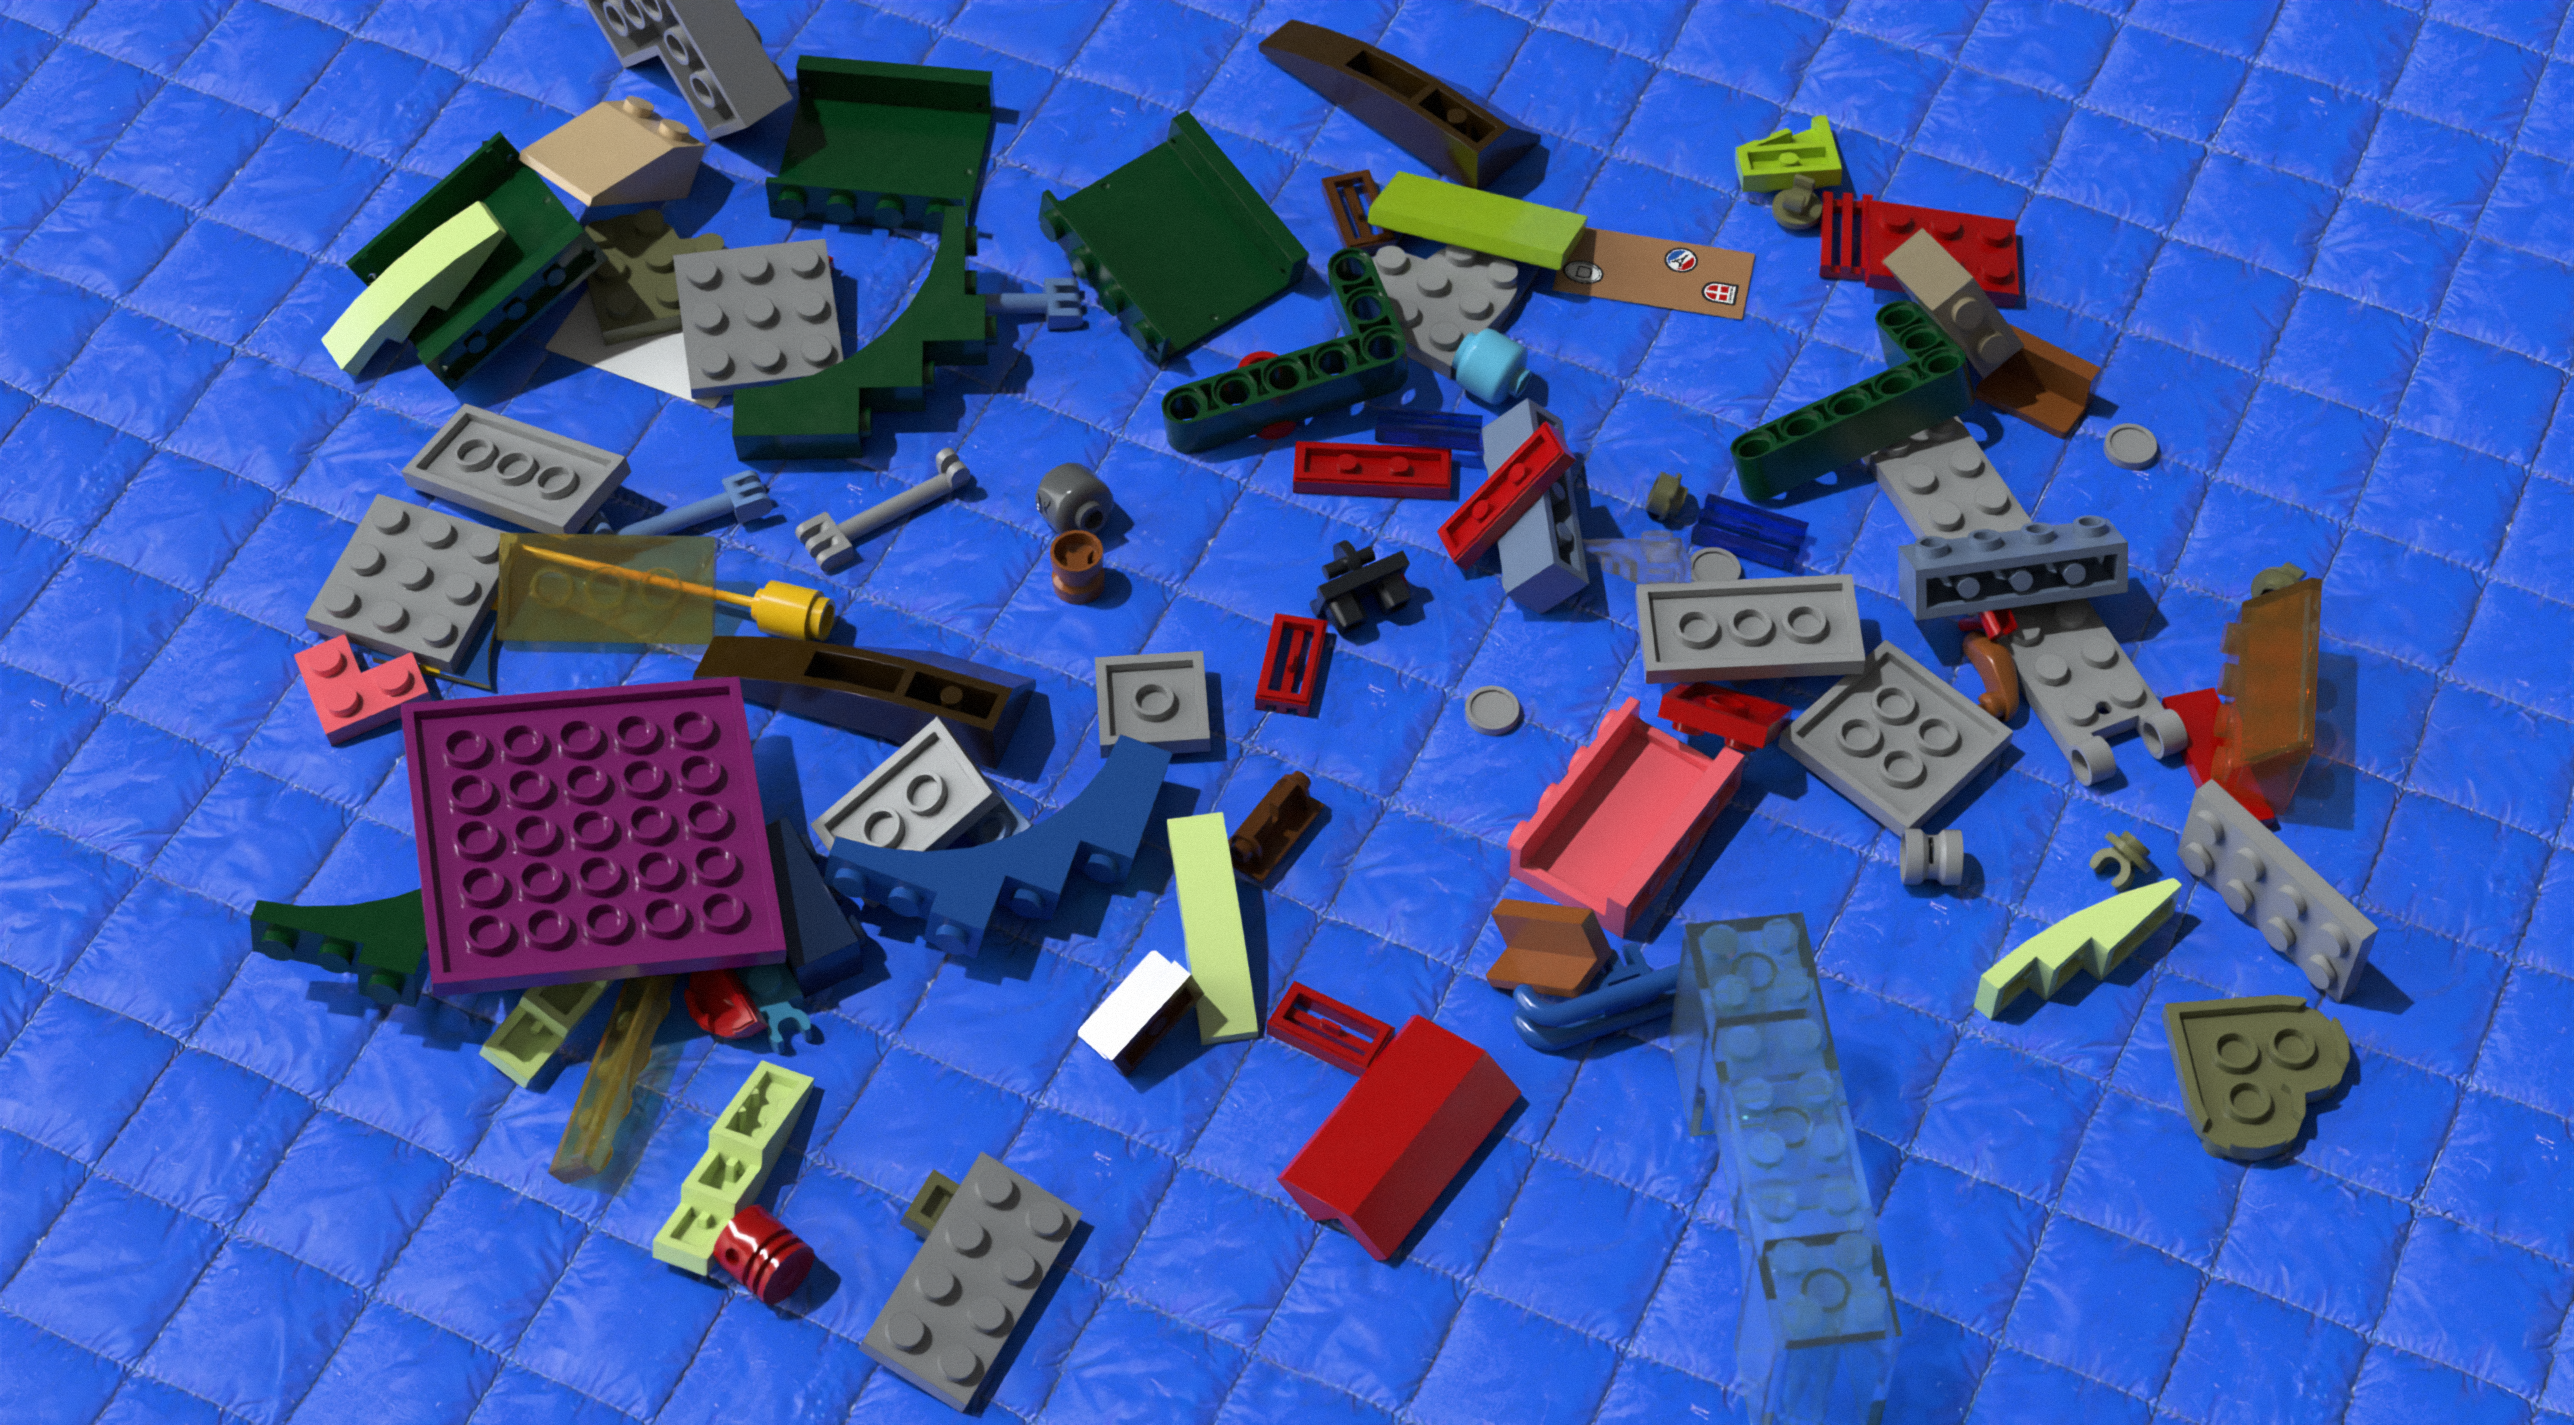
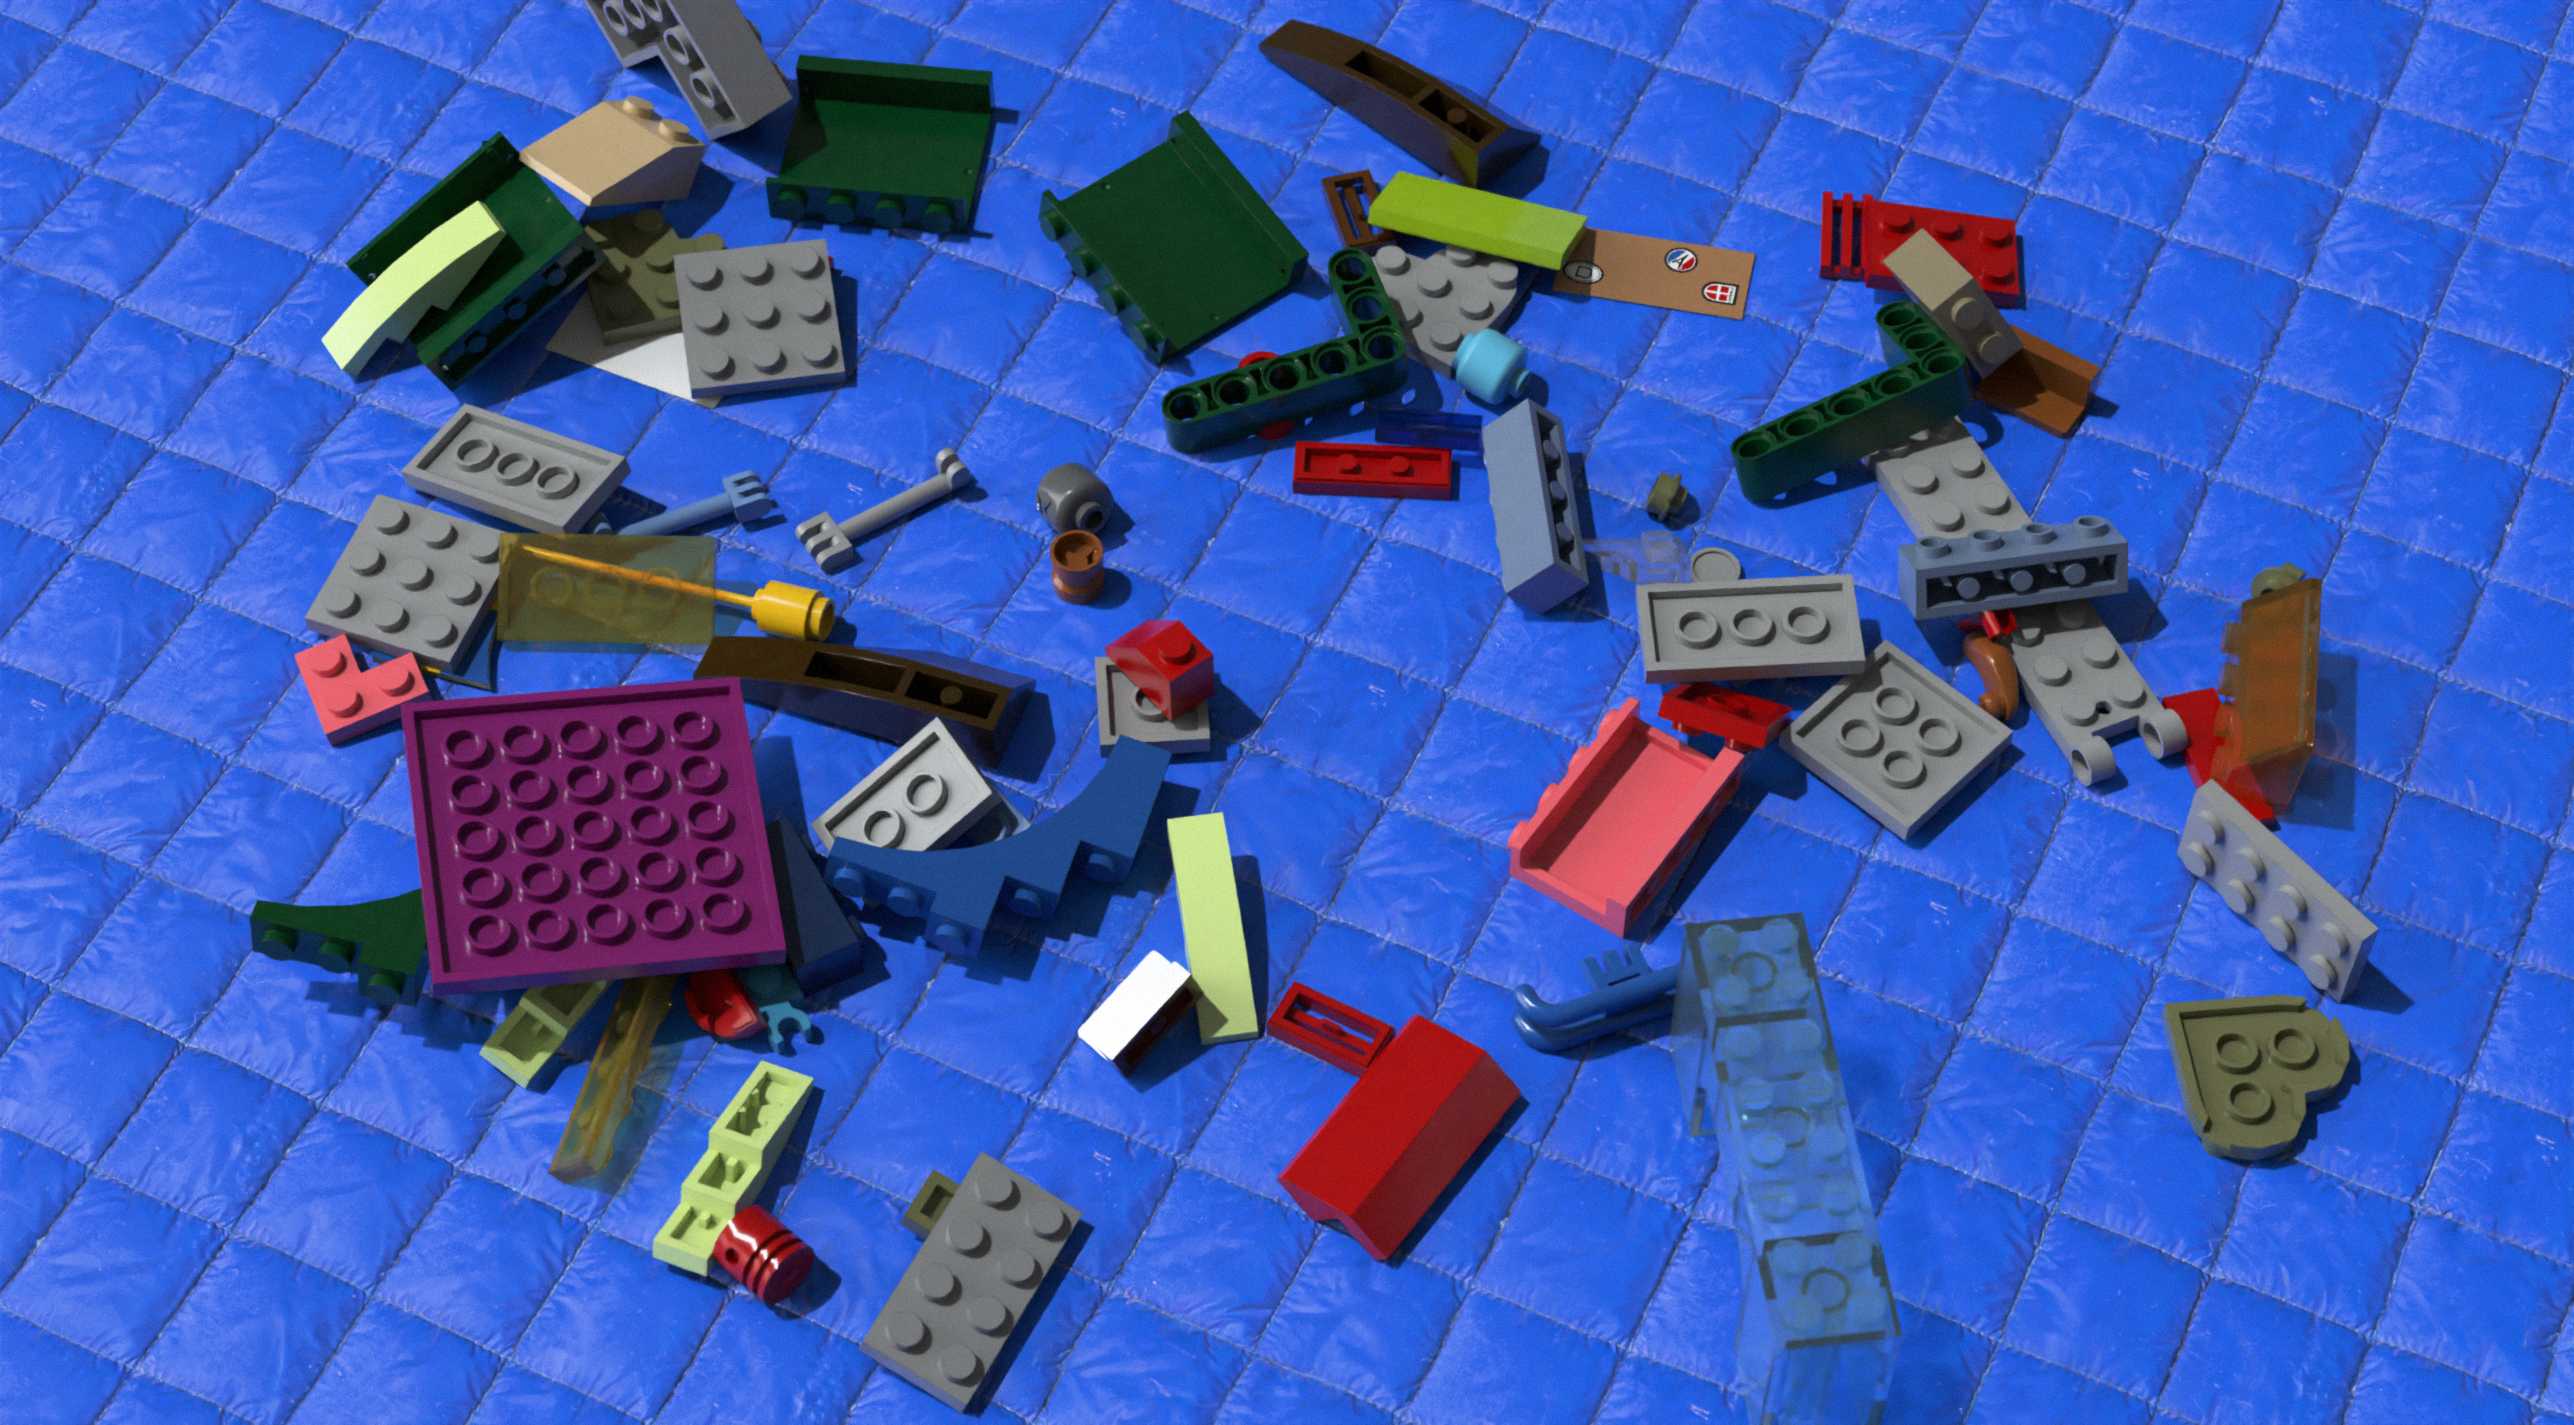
(833, 409): dark green arch -> none
(1058, 302): medium blue hinge -> none
(1166, 665): none -> red slope
(1274, 826): reddish brown hinge -> none
(1285, 698): red tile -> none
(1342, 596): black hips -> none
(1491, 710): light grey piece -> none
(1506, 496): red tile -> none
(1548, 947): dark orange panel -> none
(1752, 526): clear blue tile -> none
(1775, 160): lime wing -> none
(1797, 206): olive plate -> none
(1931, 857): light grey wheel -> none
(2088, 939): yellowish green slope -> none
(2128, 853): olive plate -> none
(2130, 446): light grey piece -> none

